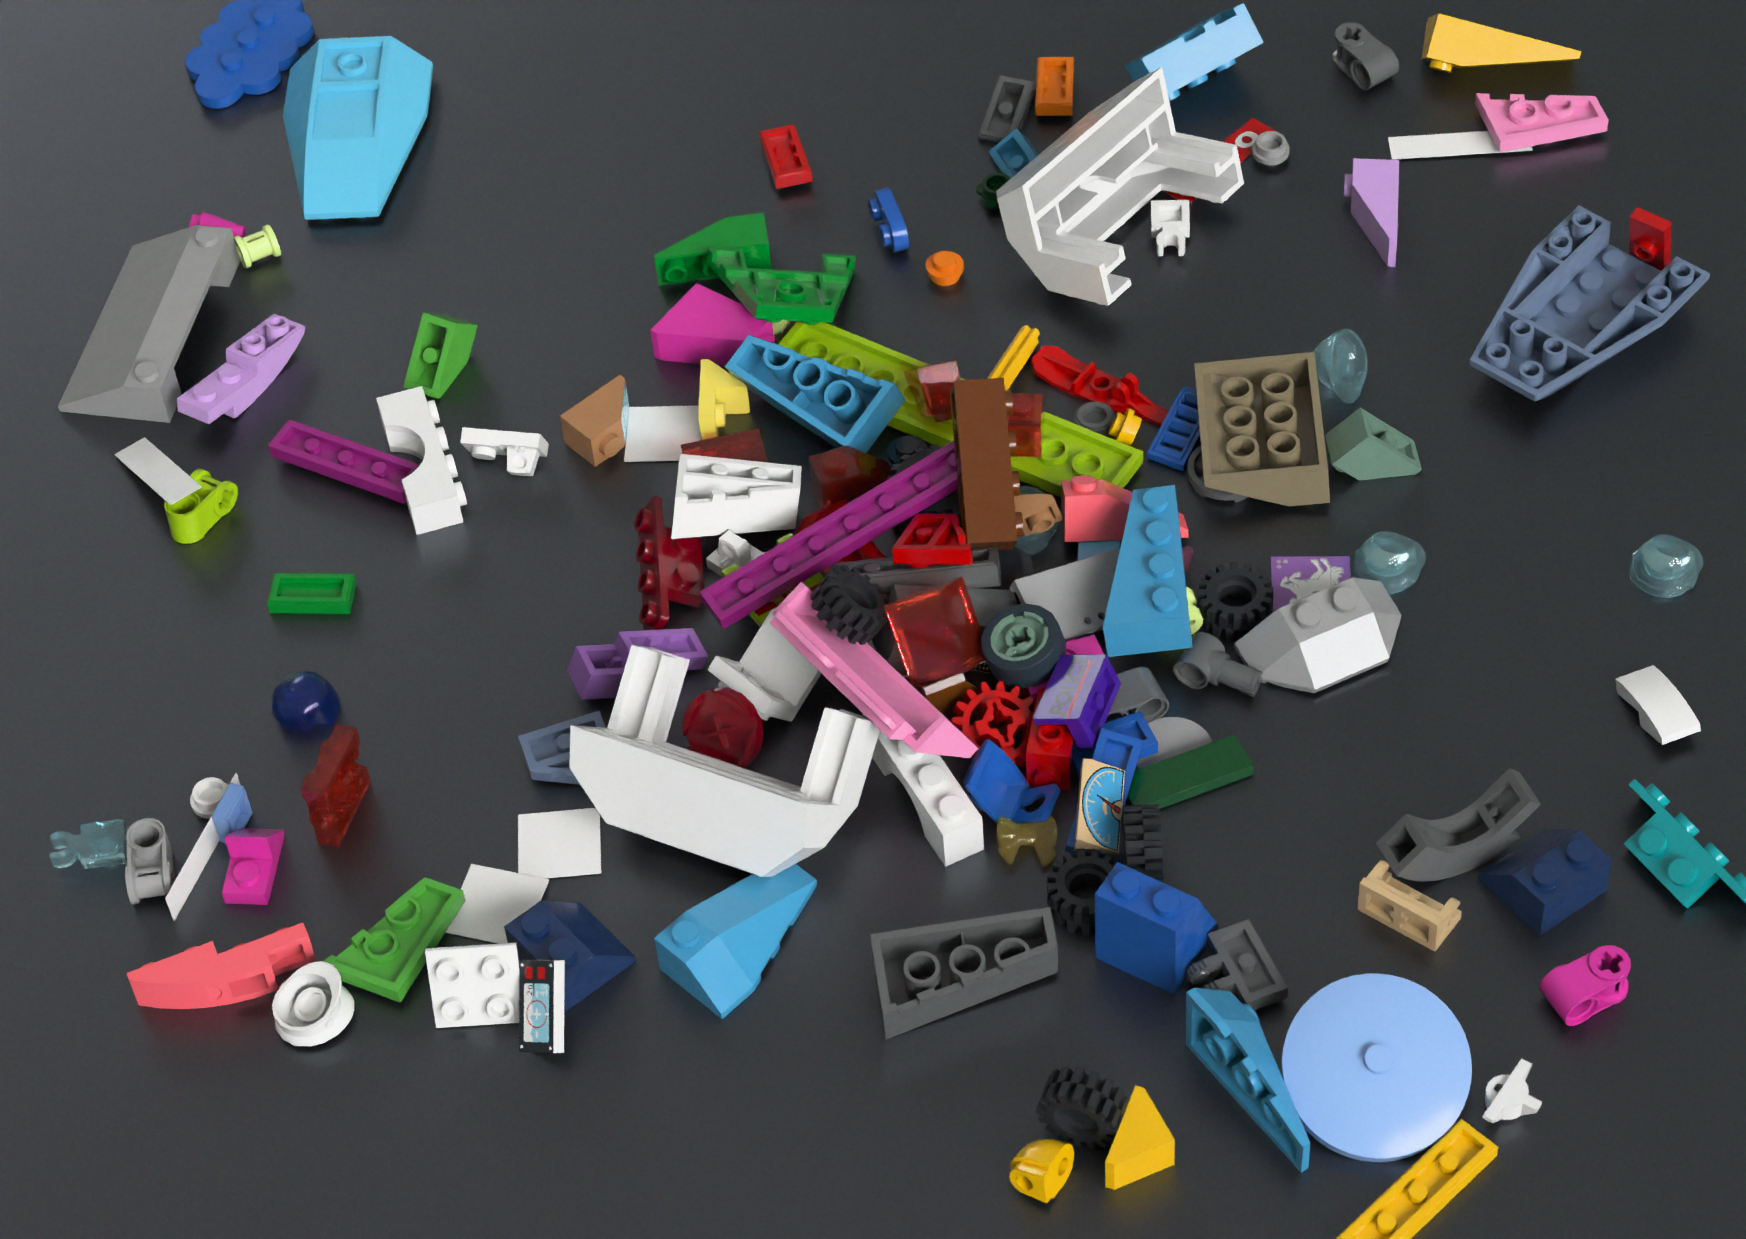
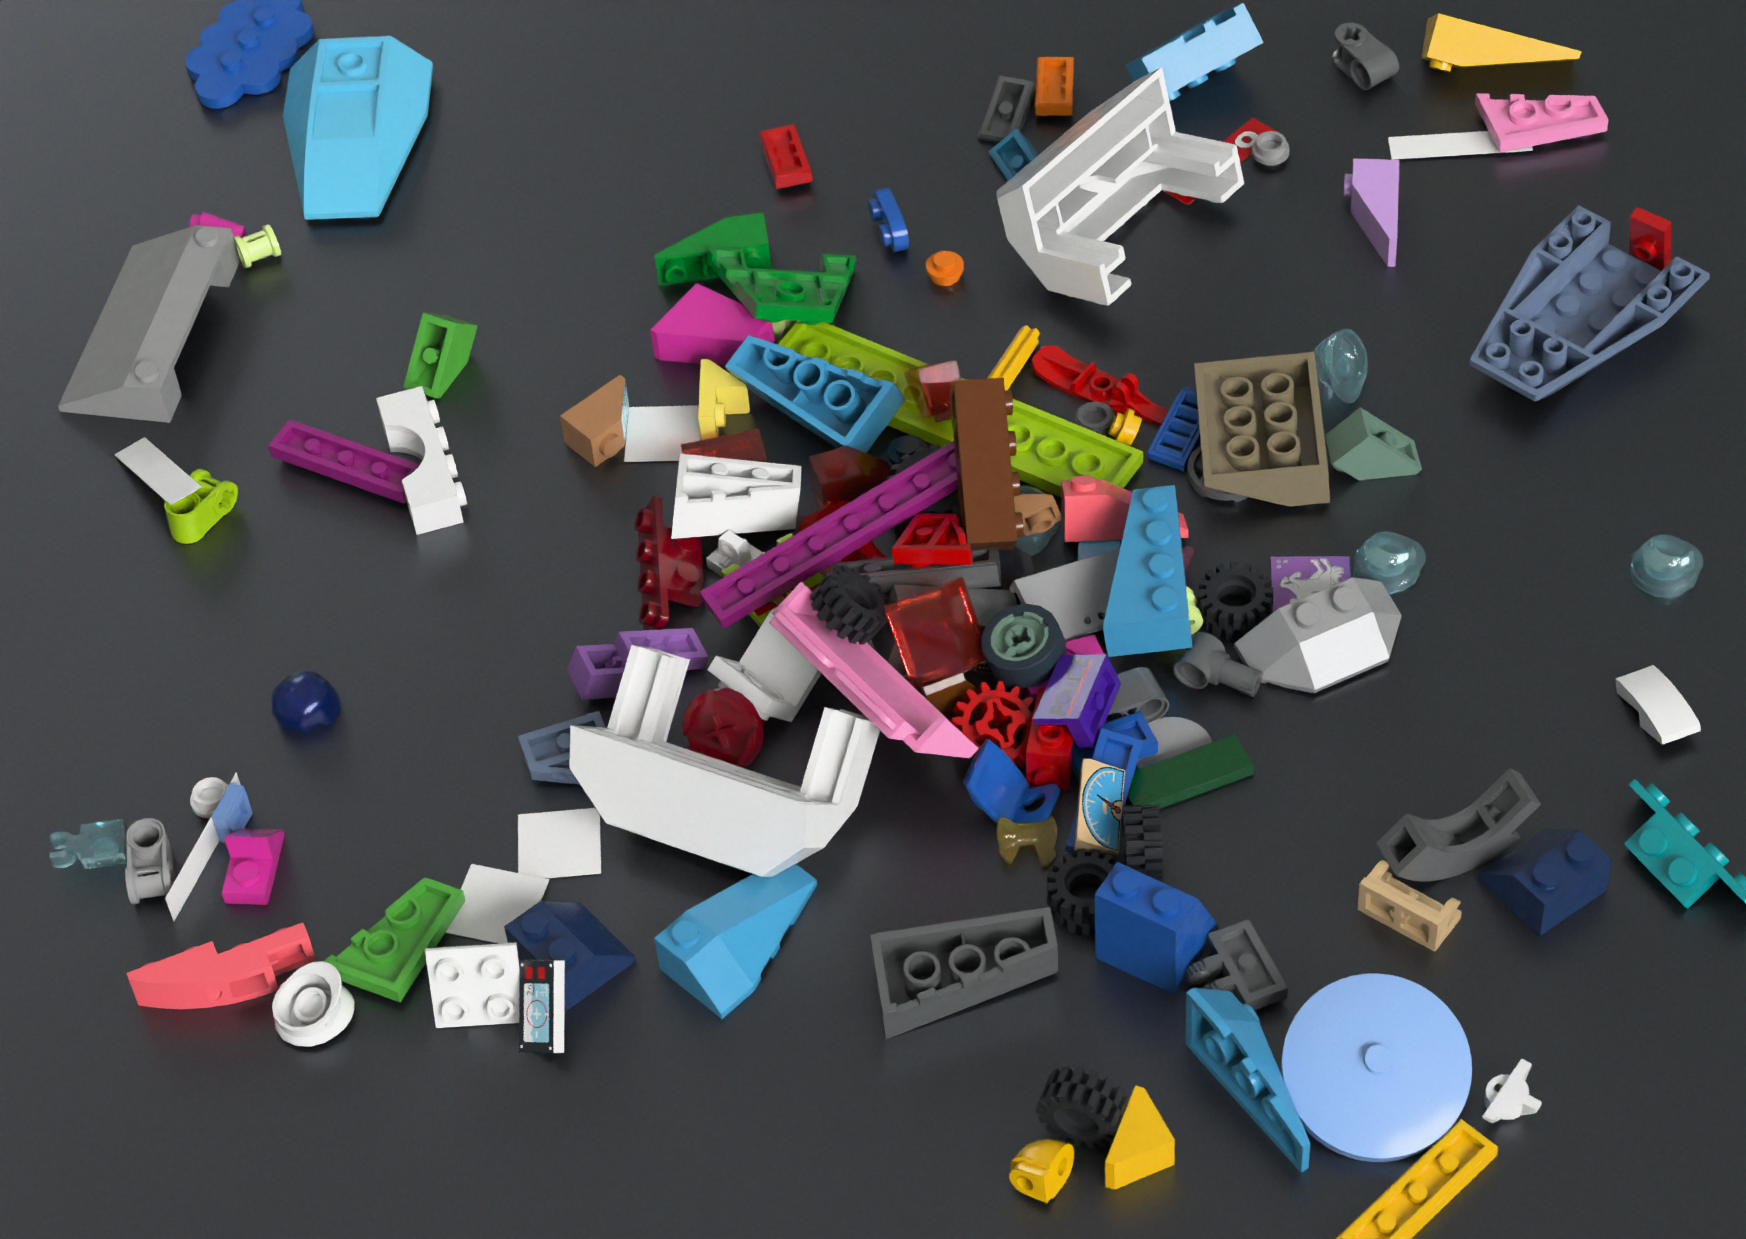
(249, 370): lavender slope -> none
(311, 593): green tile -> none
(335, 786): clear red brick -> none
(520, 447): white hinge -> none
(943, 807): white arch -> none
(989, 187): dark green plate -> none
(1028, 423): clear red slope -> none
(1170, 224): white plate -> none
(1587, 985): dark pink piece -> none

